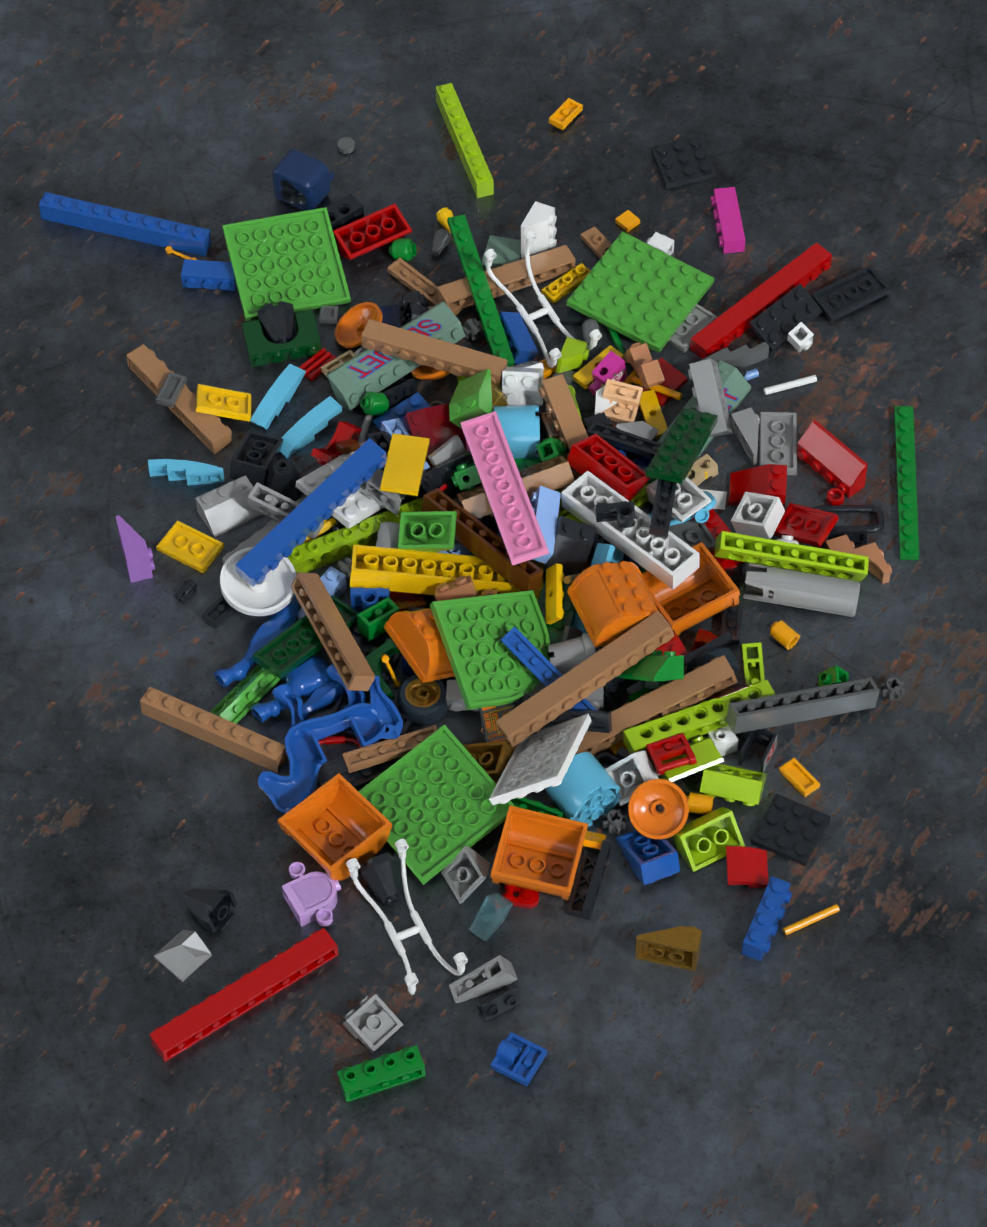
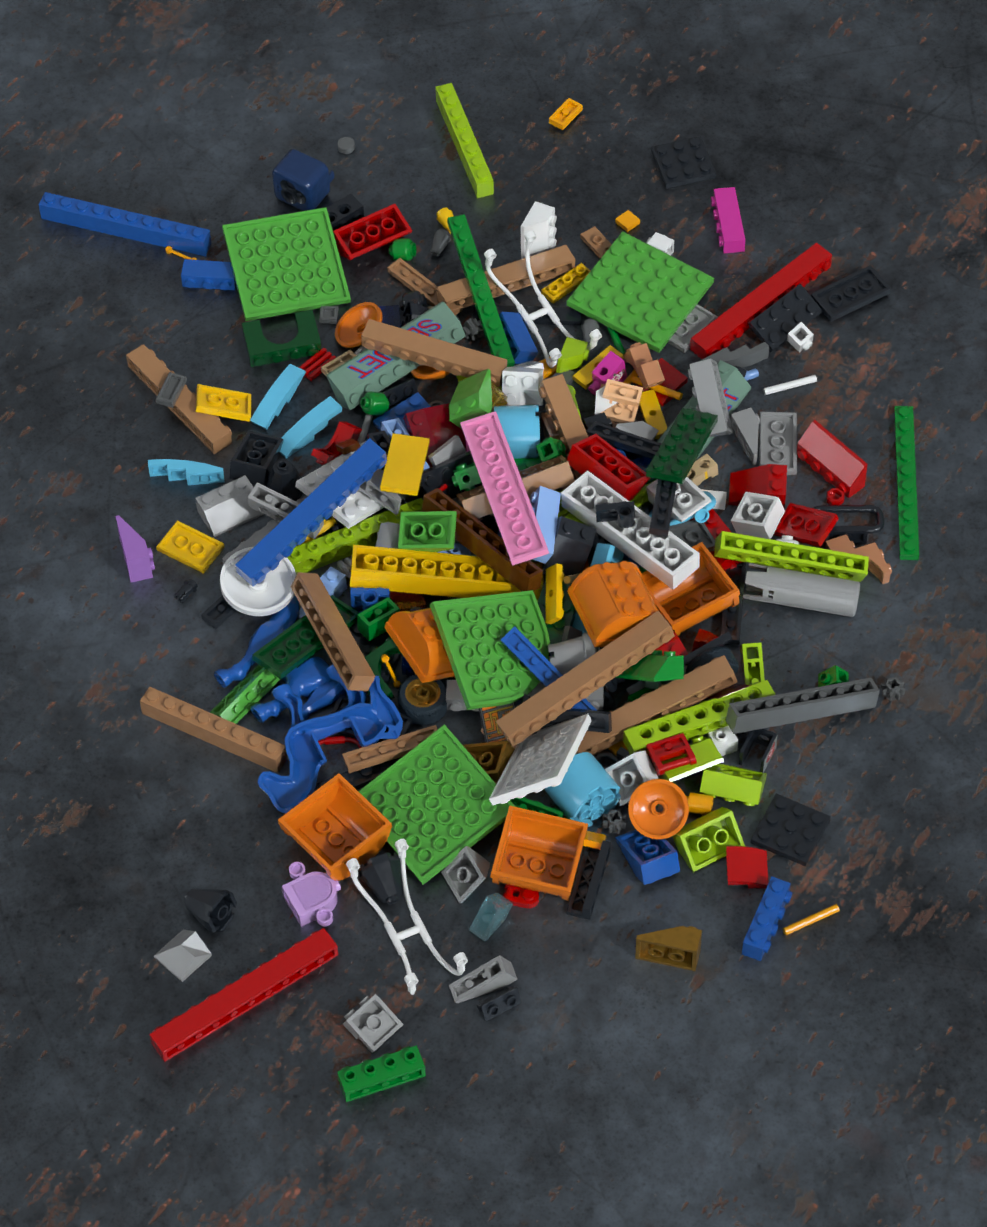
(277, 321): black cone -> none
(460, 588): nougat arch -> none
(507, 250): sand green tile -> none
(518, 1059): blue plate -> none
(784, 634): light orange brick -> none
(799, 777): light orange tile -> none

